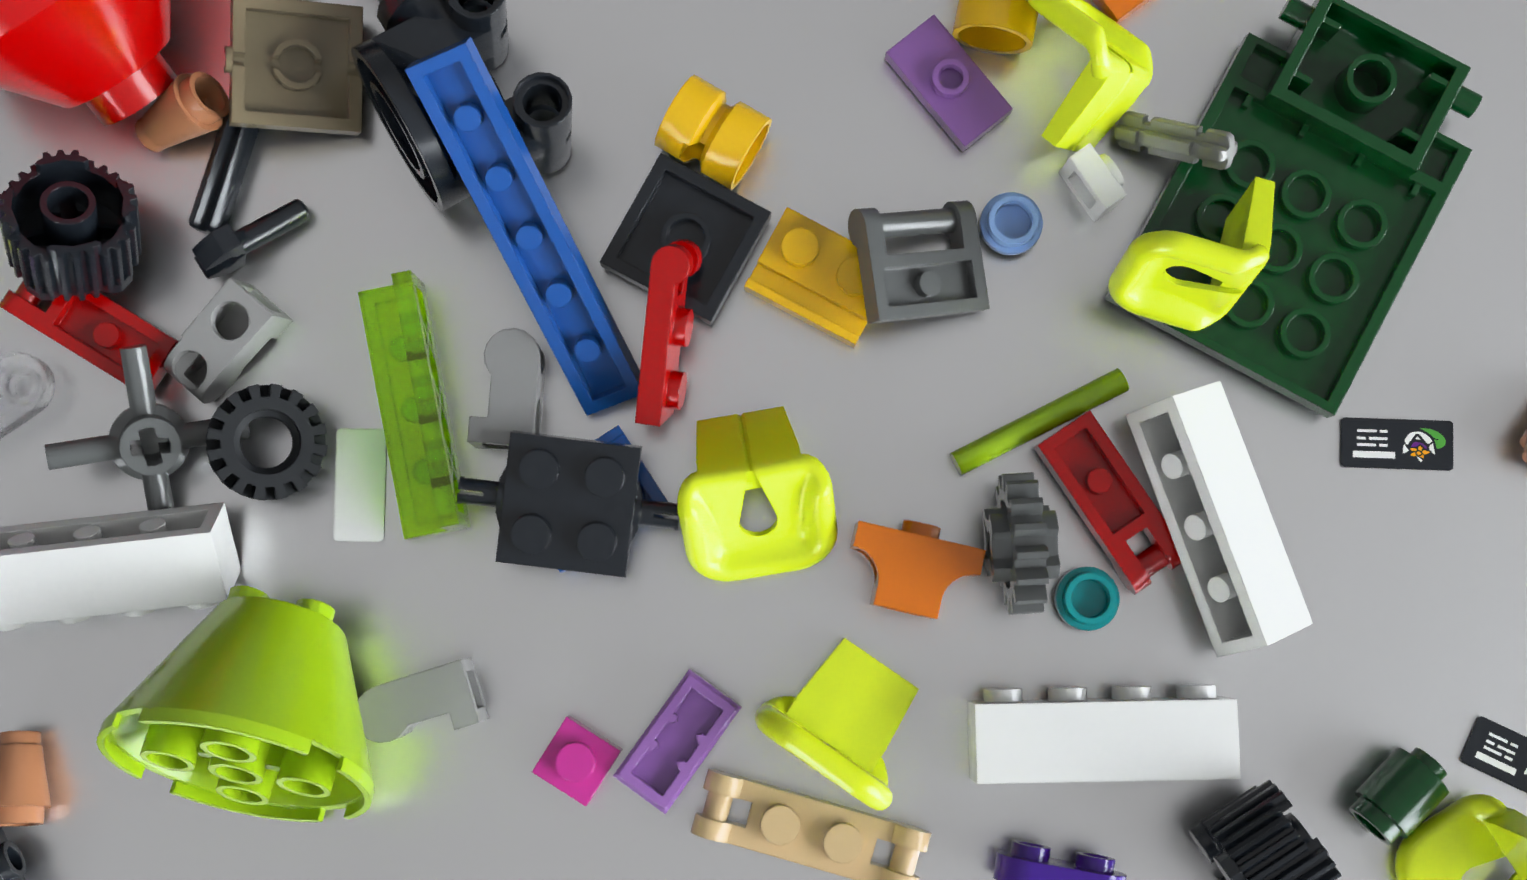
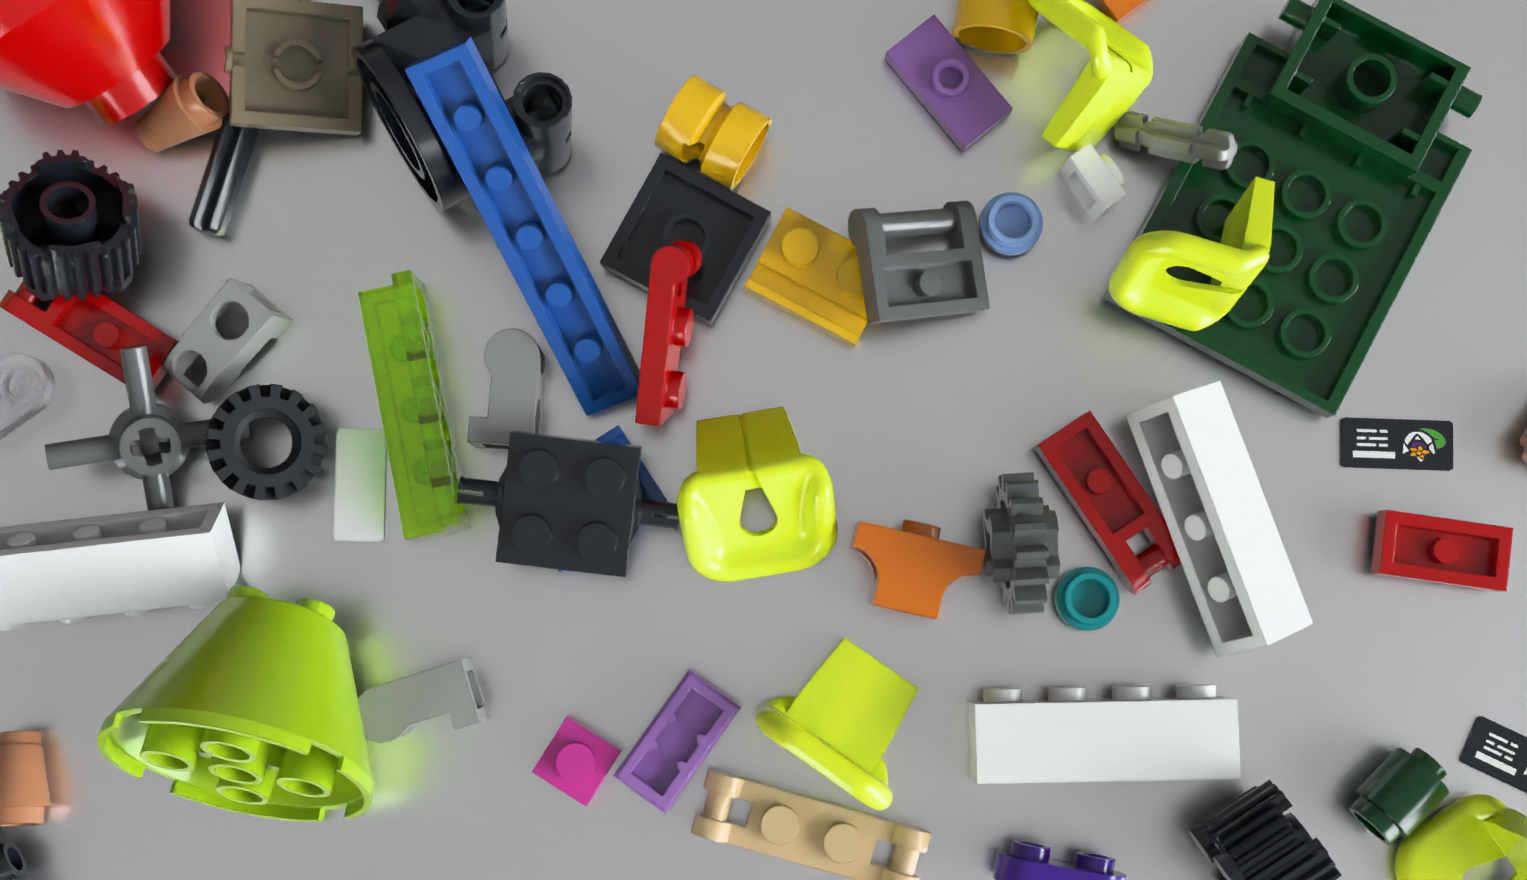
(226, 249): black bar -> none
(1039, 421): lime bar -> none
(1442, 550): none -> red plate

